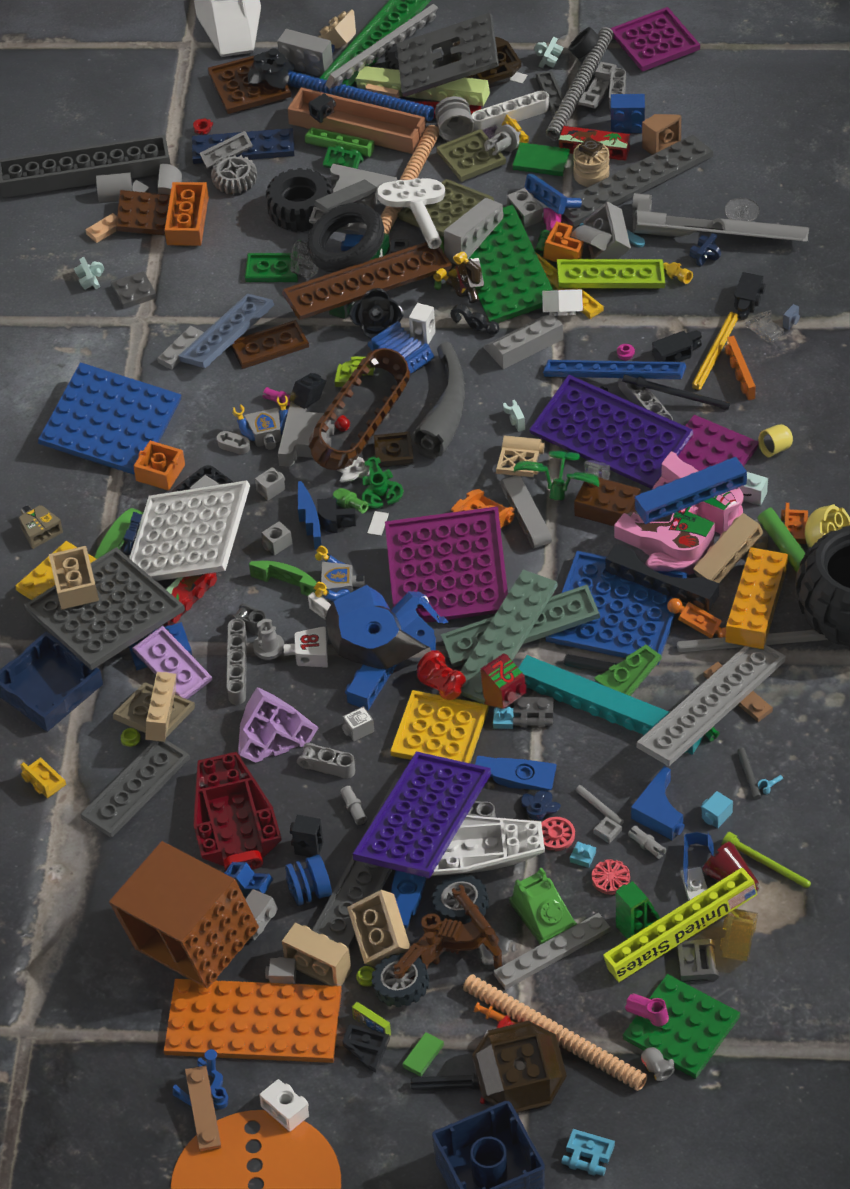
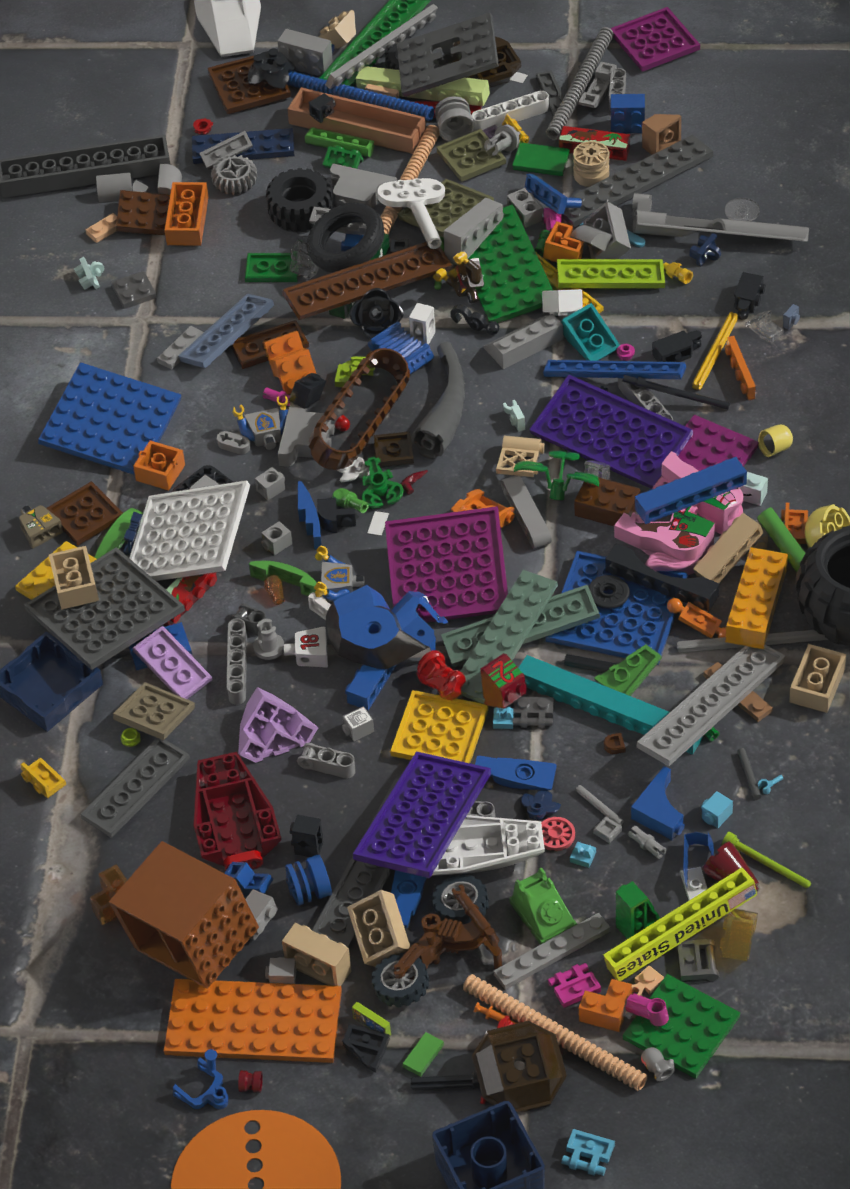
(85, 513): none -> reddish brown plate
(111, 881): none -> clear orange brick
(160, 706): tan brick -> none
(203, 1108): medium nougat plate -> none
(250, 1081): none -> dark red wheel
(275, 589): none -> clear orange cone
(284, 1104): white brick -> none
(288, 359): none -> orange bracket
(346, 195): dark grey tile -> none
(353, 805): light grey pin -> none
(364, 976): lime plate -> none
(406, 483): none -> dark red bar
(543, 50): light aqua hips -> none
(573, 990): none -> dark pink plate
(583, 42): black tyre -> none
(589, 333): none -> teal slope
(590, 147): dark brown tile -> none
(606, 1010): none -> orange brick
(611, 876): coral wheel -> none
(614, 583): none -> black wheel
(614, 744): none -> reddish brown tile
(647, 981): none -> light nougat plate
(817, 678): none -> tan brick

